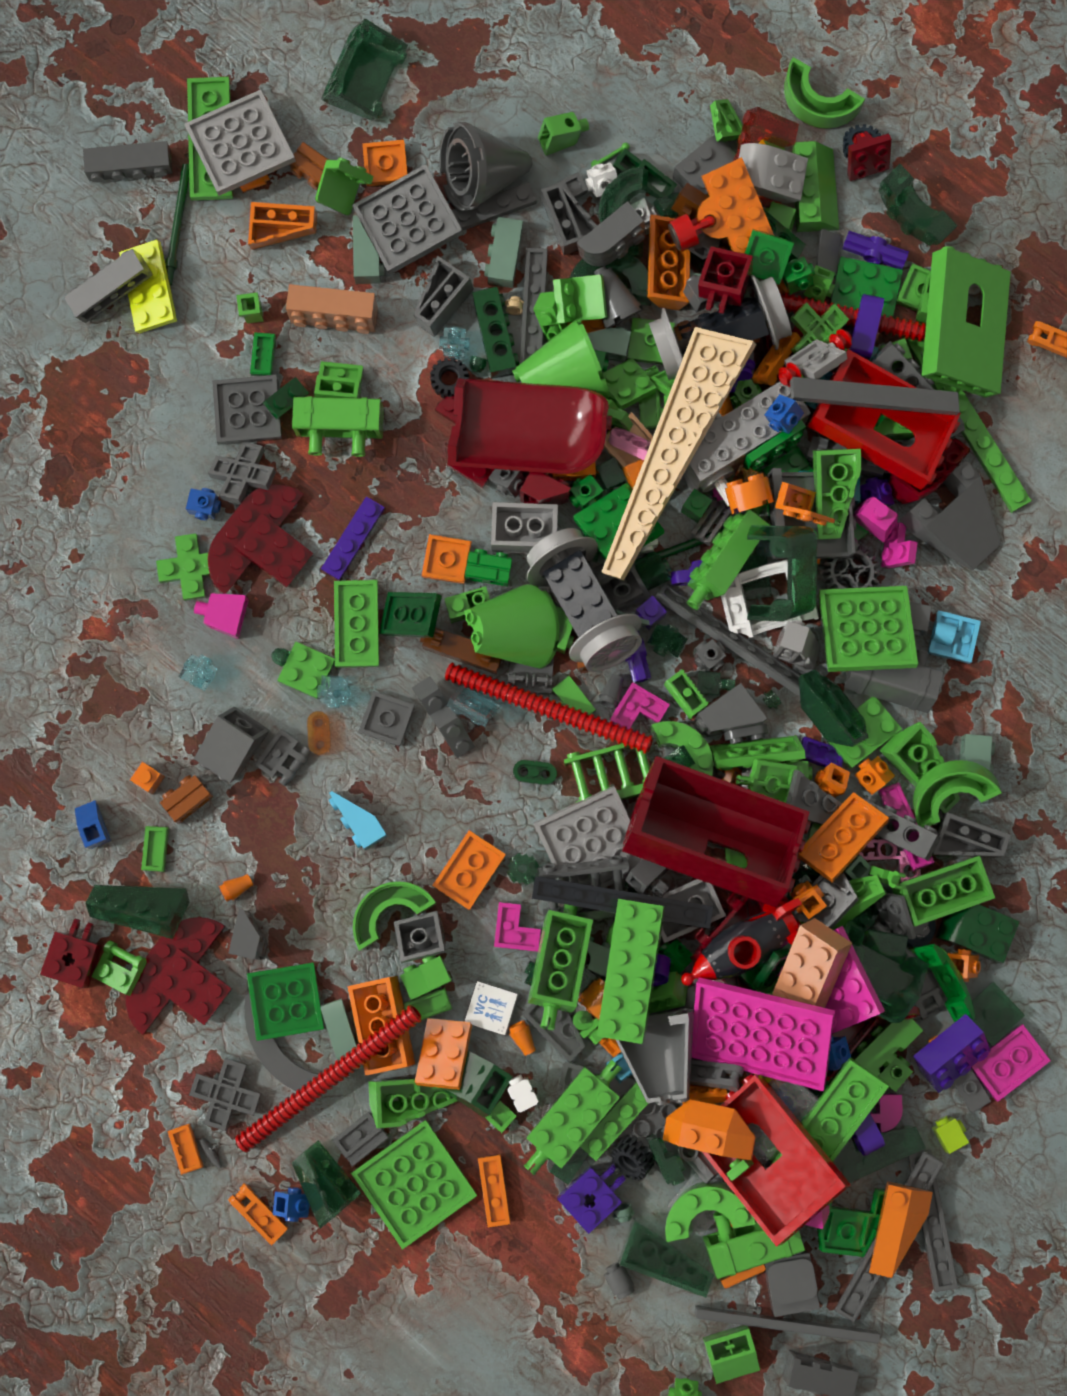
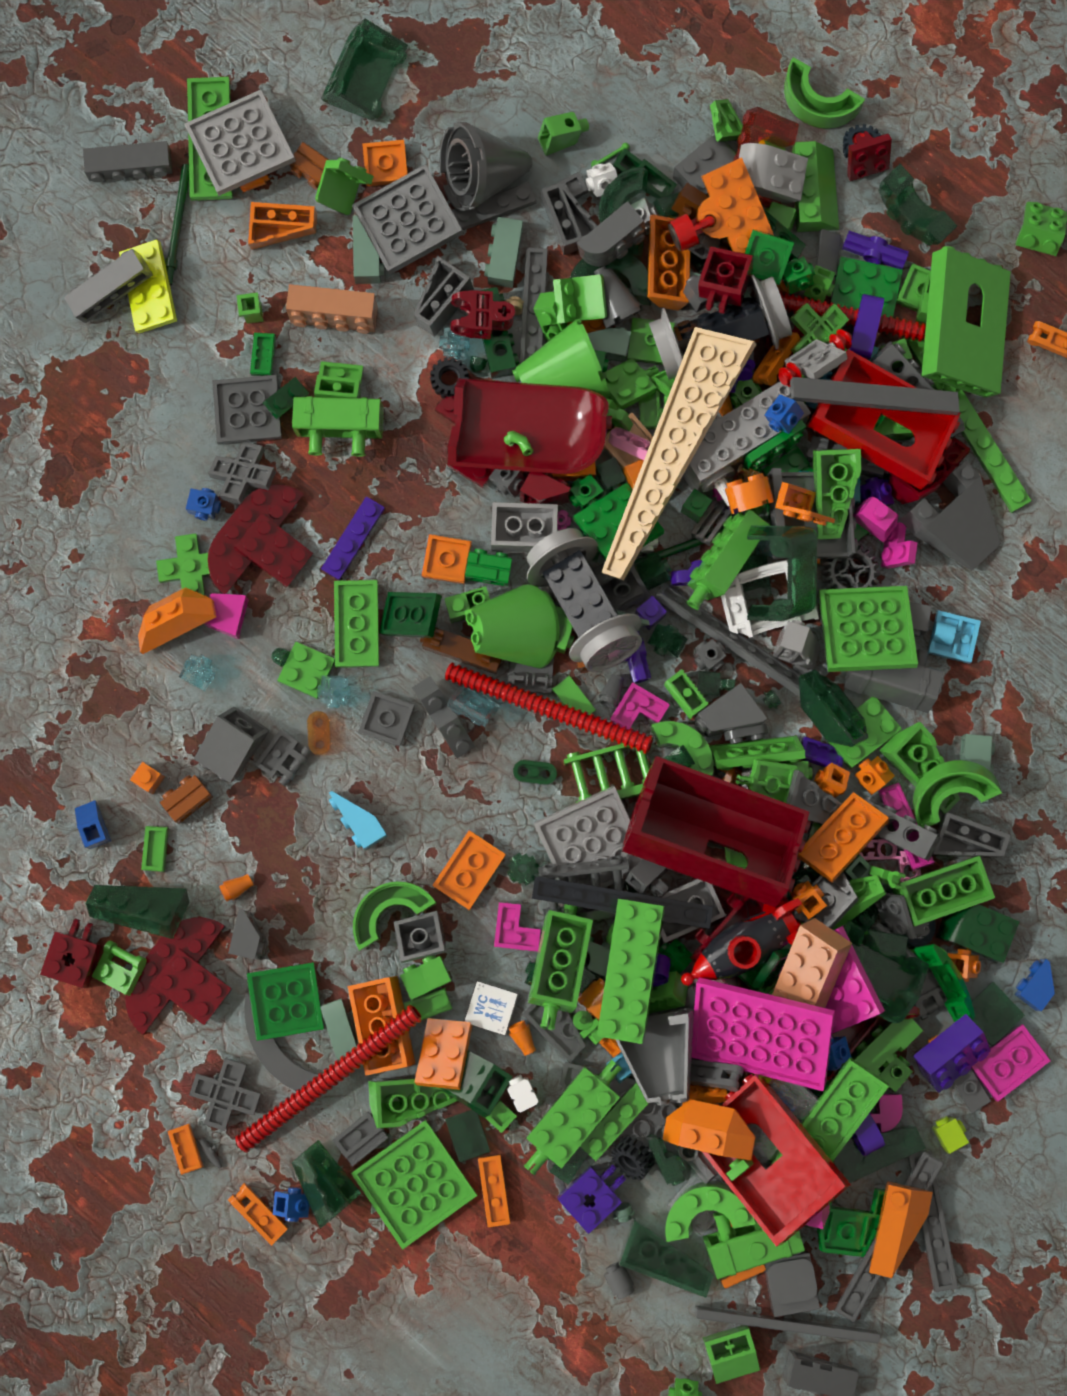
(174, 617): none -> orange wedge
(467, 1135): none -> clear green plate
(492, 312): none -> dark red piece
(515, 437): none -> bright green arm
(566, 520): none -> dark pink plate
(1038, 986): none -> blue slope
(1042, 228): none -> bright green bracket

